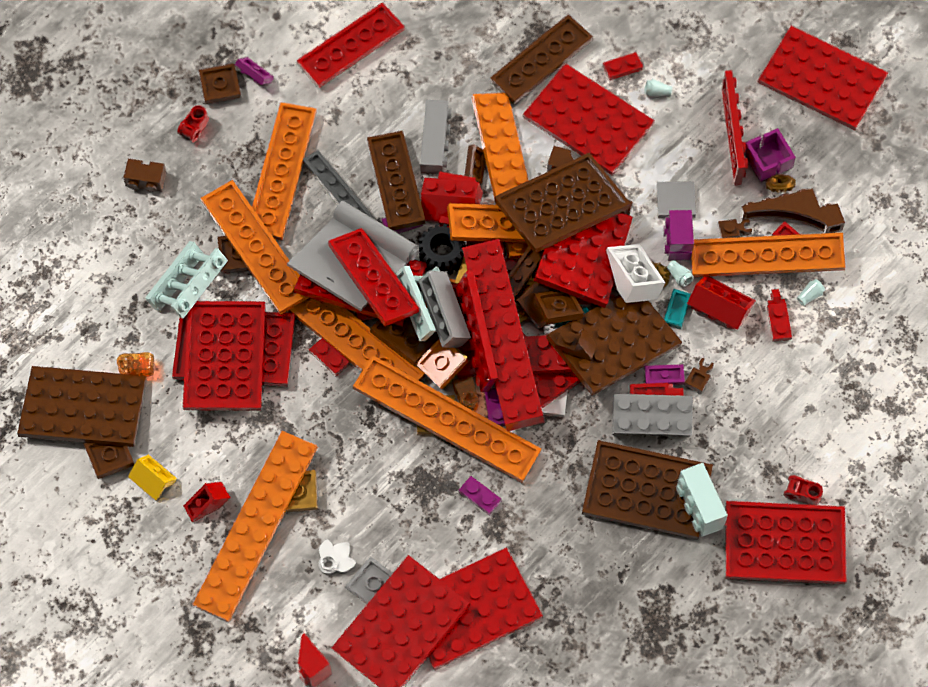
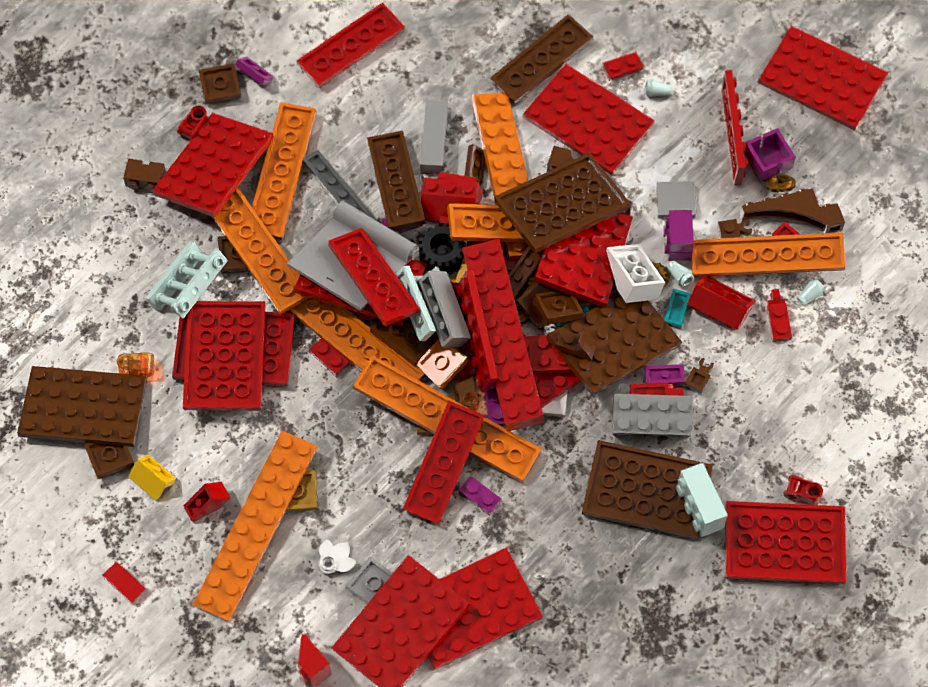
(124, 582): none -> red slope
(213, 164): none -> red plate
(443, 462): none -> red plate

